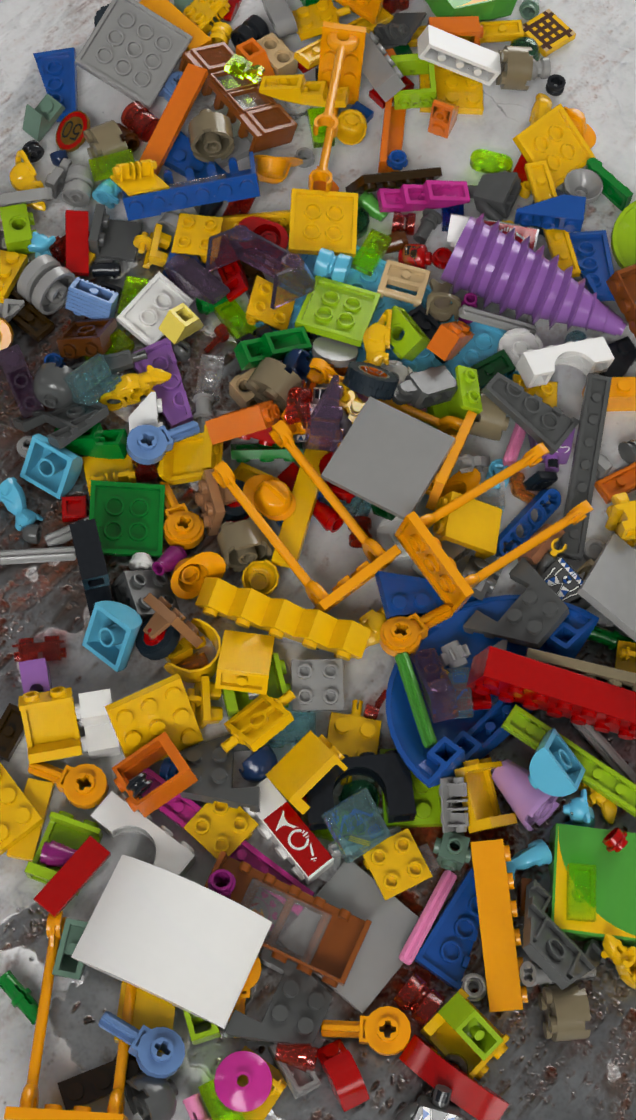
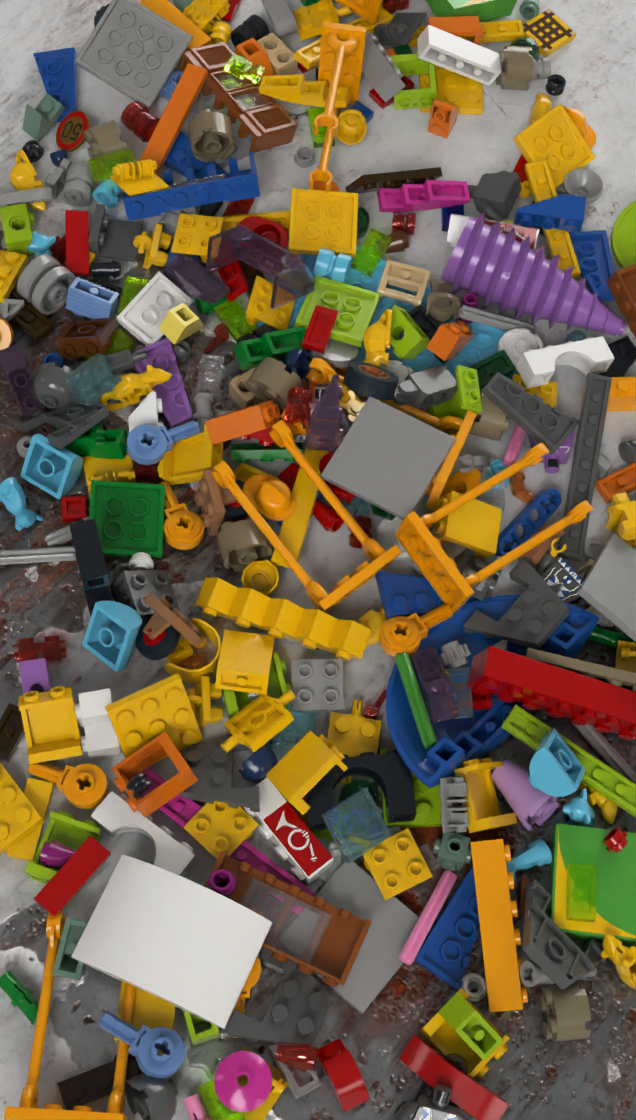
(32, 533): dark grey hinge -> none
(130, 137): reddish brown cone -> none
(168, 769): blue plate -> none
(169, 559): magenta cone -> none
(191, 573): light orange piece -> none
(274, 169): light orange piece -> none
(320, 329): none -> red tile
(369, 1028): light orange piece -> none
(370, 204): bright green cone -> none
(391, 135): orange fence -> none
(397, 160): blue plate -> none
(415, 255): red head -> none
(418, 999): clear red wheel -> none
(428, 223): dark grey pin -> none
(441, 257): red plate -> none
(490, 162): clear neon green plate -> none
(540, 480): black tile -> none
(612, 188): green hinge -> none

